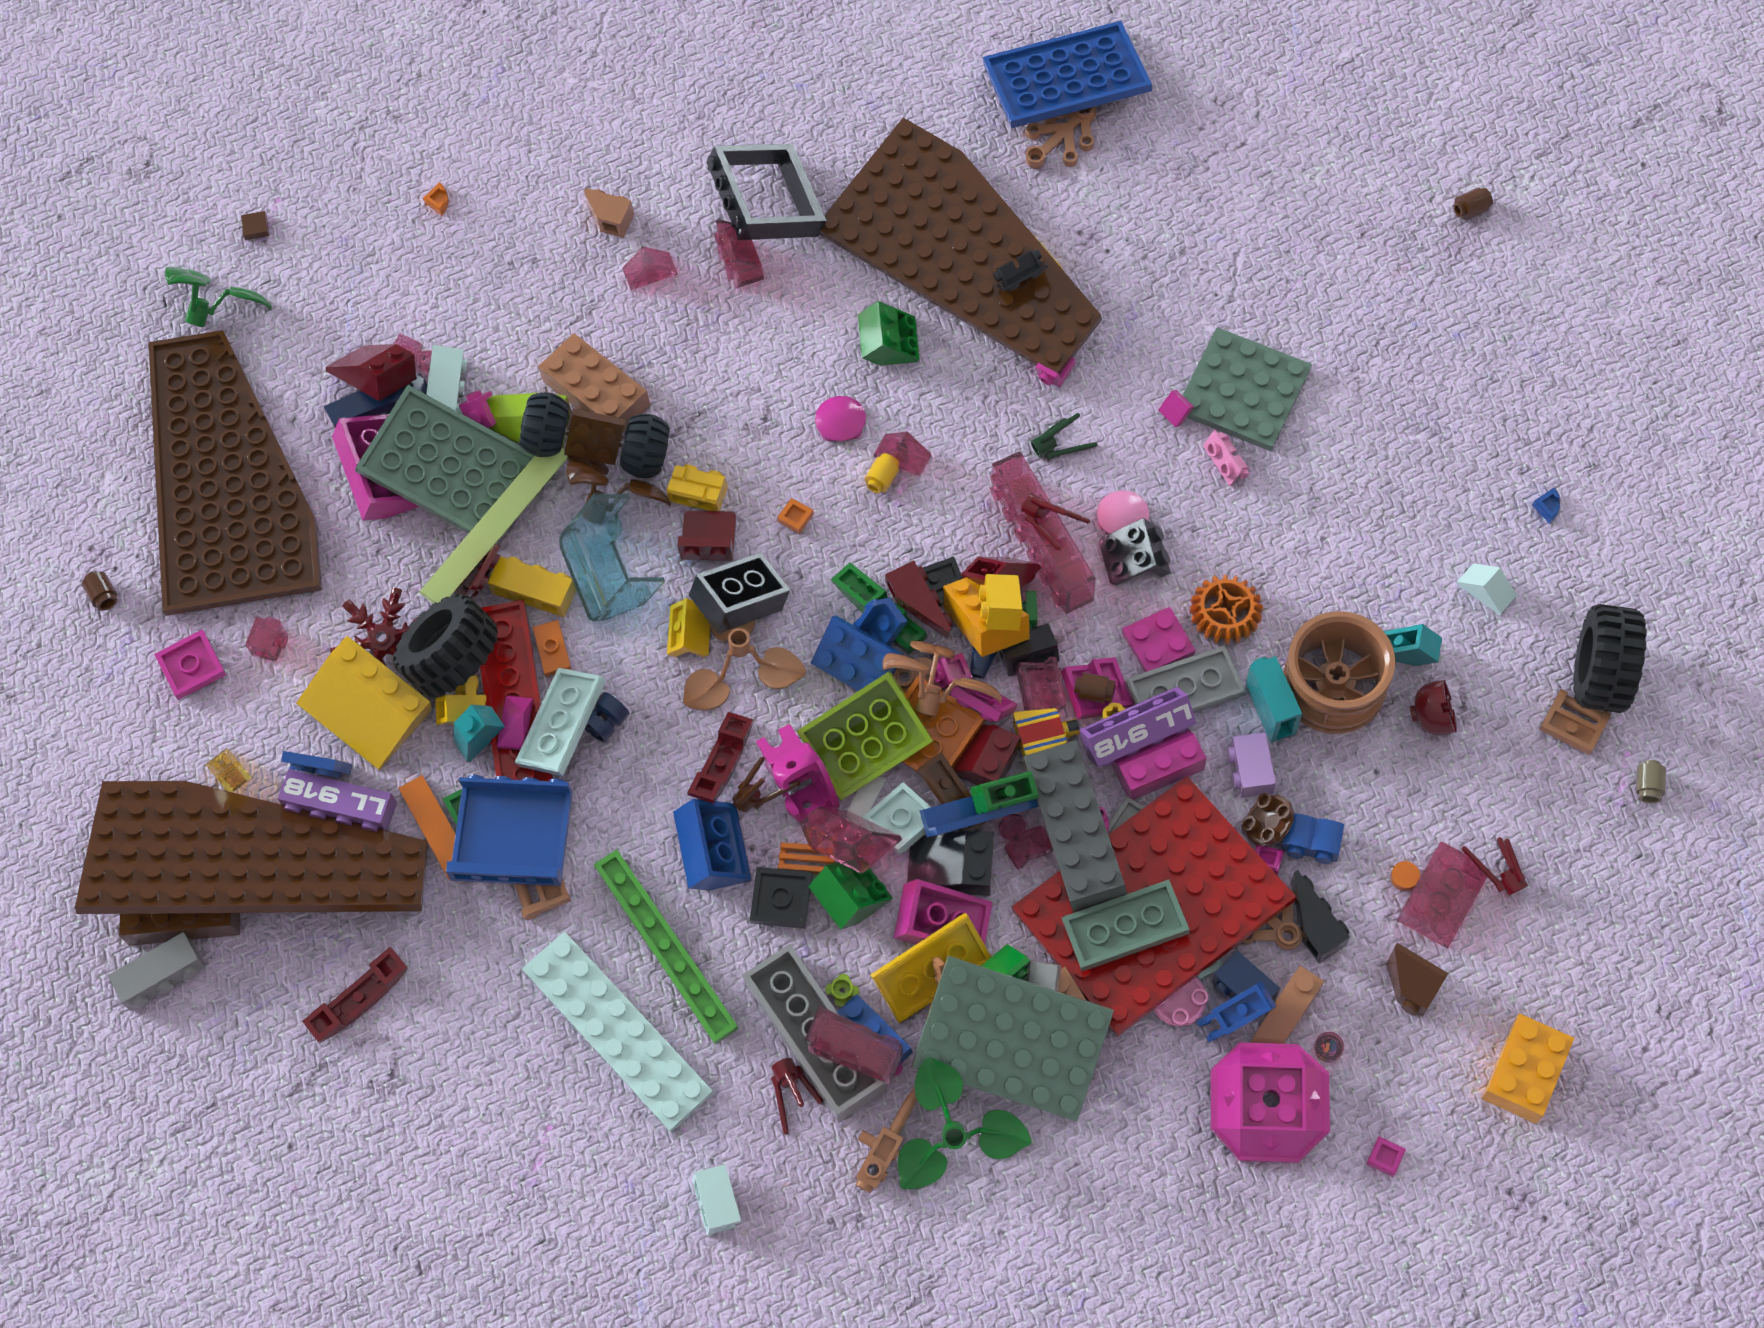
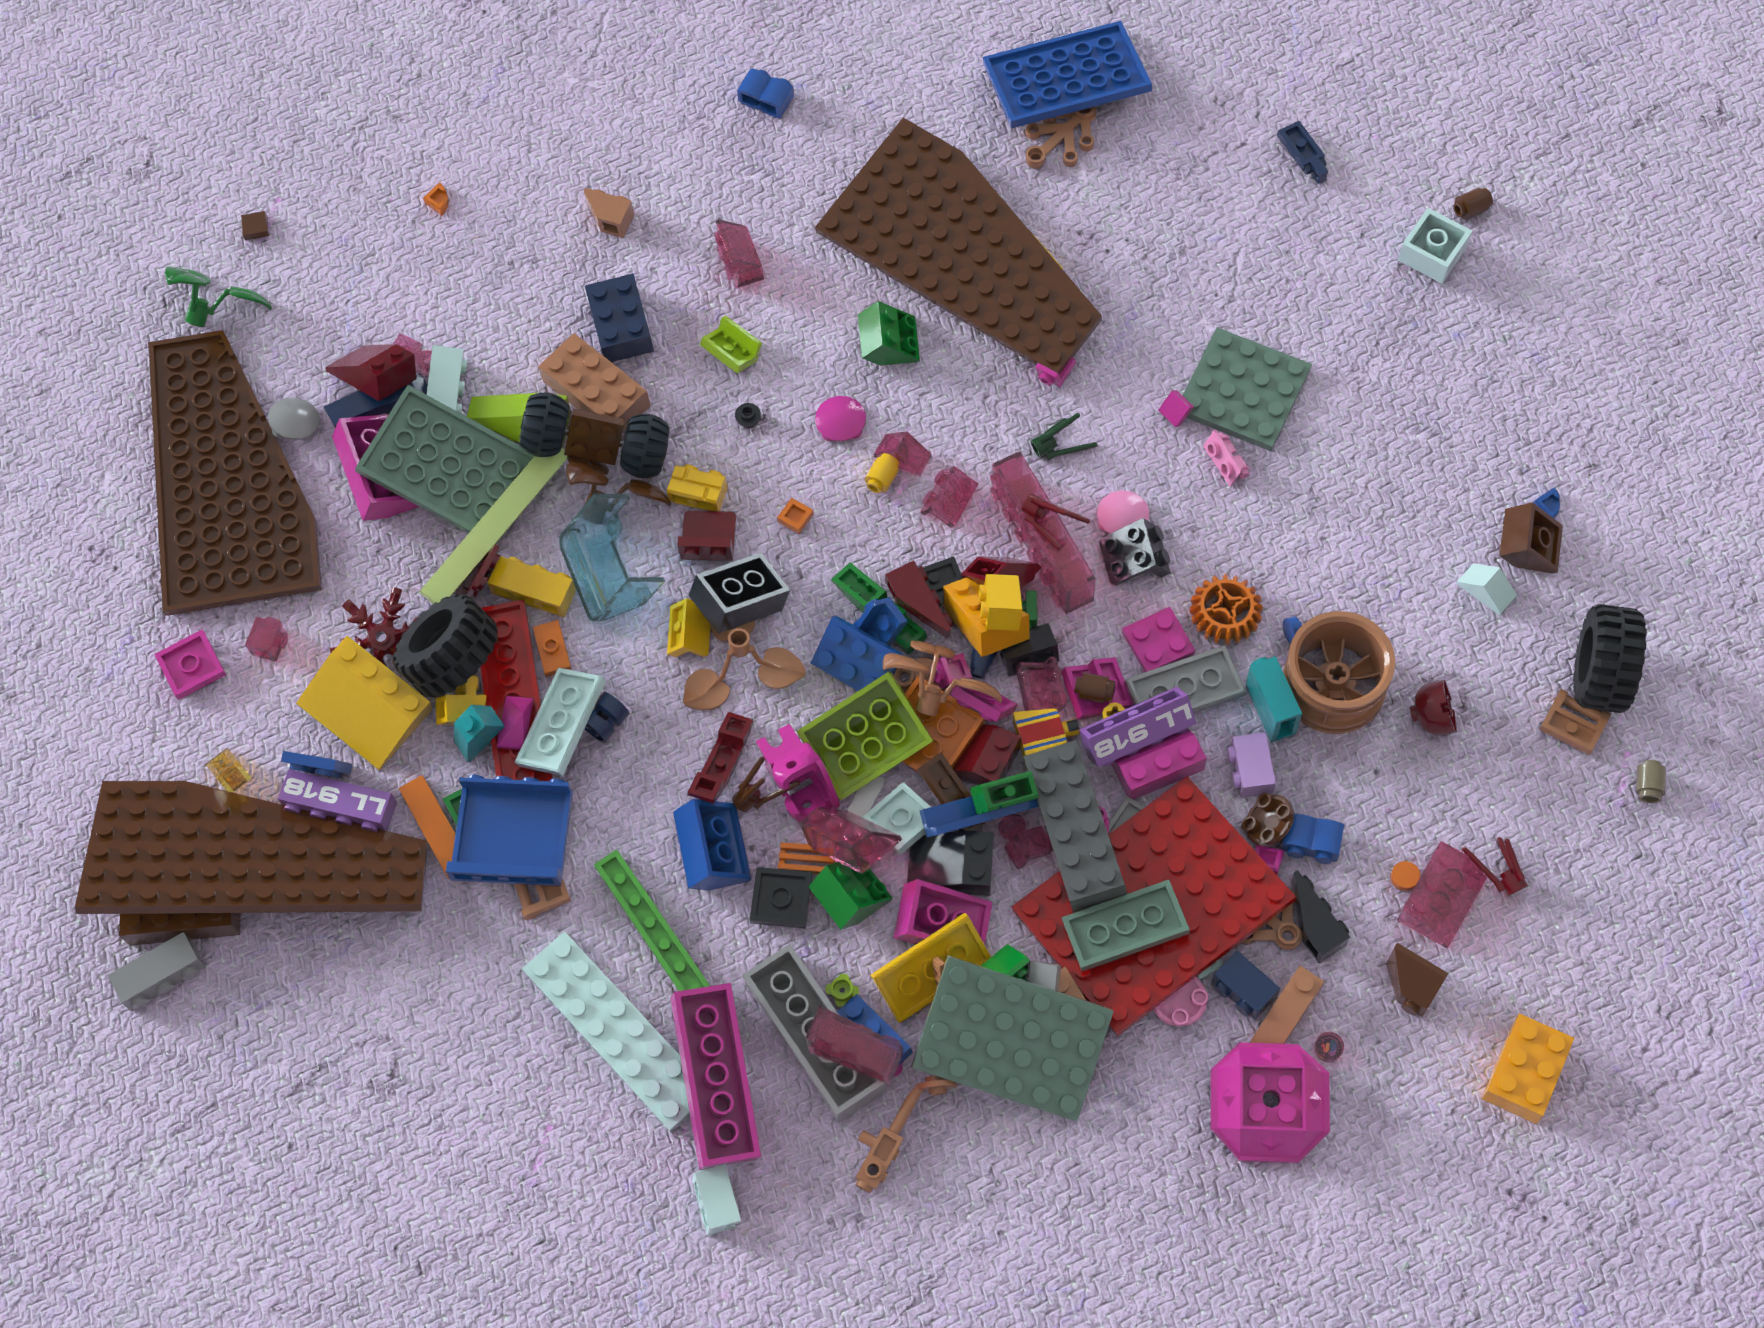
(100, 590): reddish brown brick -> none
(293, 419): none -> light grey dish
(357, 998): dark red slope -> none
(478, 409): dark pink bracket -> none
(619, 318): none -> dark blue brick
(648, 267): clear pink slope -> none
(715, 1076): none -> dark pink brick
(732, 345): none -> lime bracket
(747, 421): none -> black plate
(765, 93): none -> blue brick
(787, 1075): dark red plant -> none
(796, 179): black window -> none
(934, 1087): green plant -> none
(949, 495): none -> clear pink bracket
(1029, 268): black hinge -> none
(1239, 1011): blue hinge -> none
(1290, 627): none -> blue tile
(1304, 150): none -> dark blue hinge
(1386, 1156): dark pink tile -> none
(1415, 645): teal slope -> none
(1434, 245): none -> light aqua brick
(1531, 539): none -> reddish brown slope

